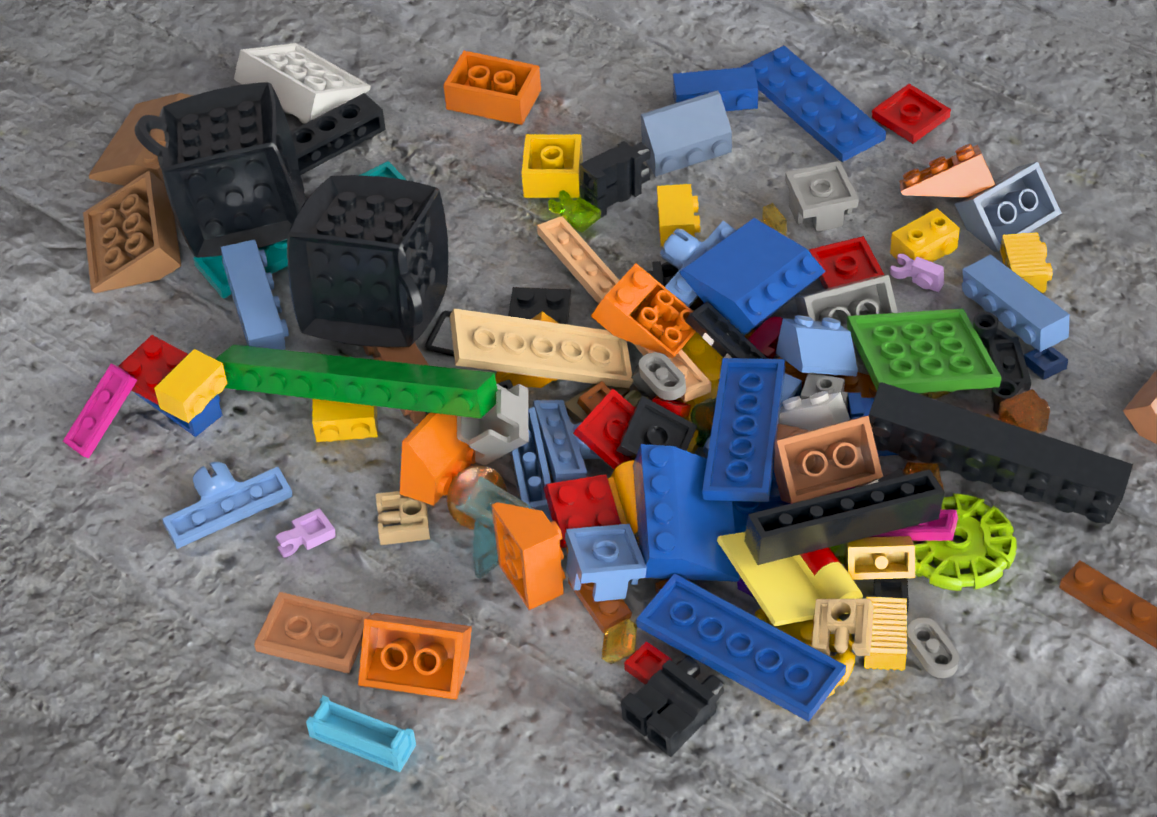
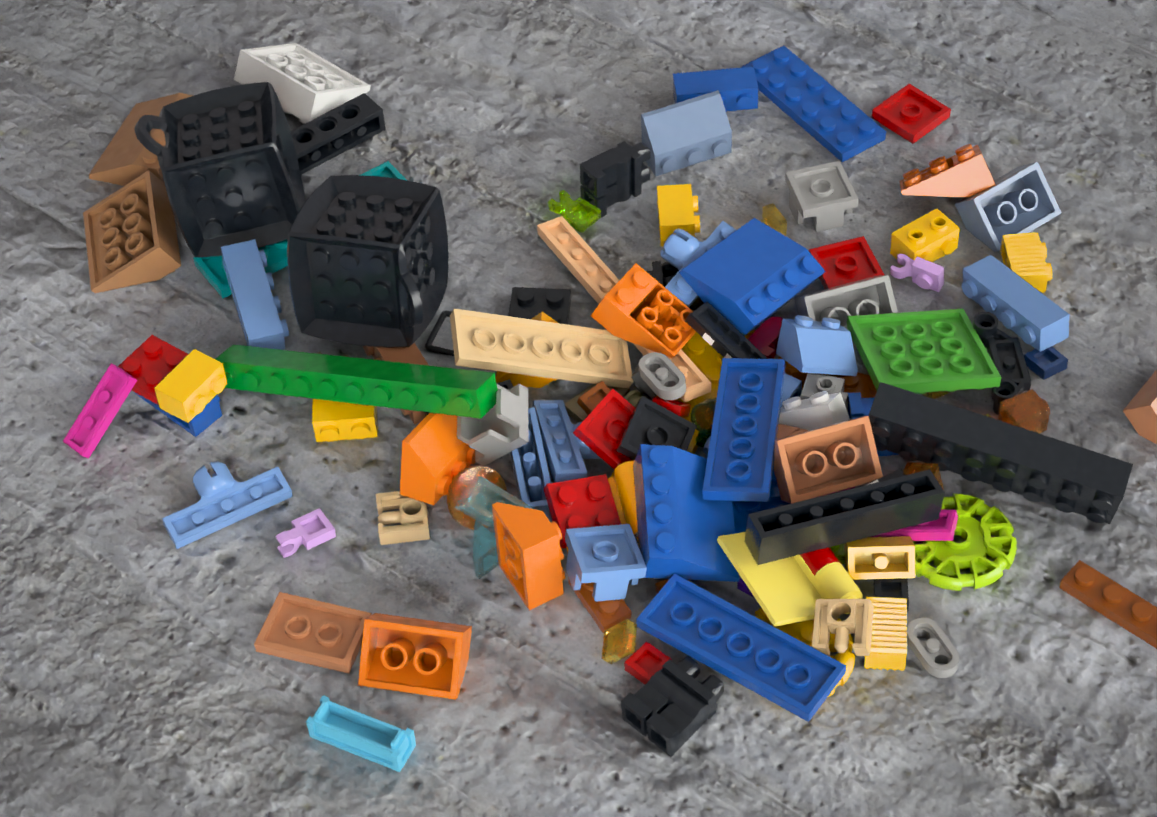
(492, 87): orange brick -> none
(551, 165): yellow brick -> none

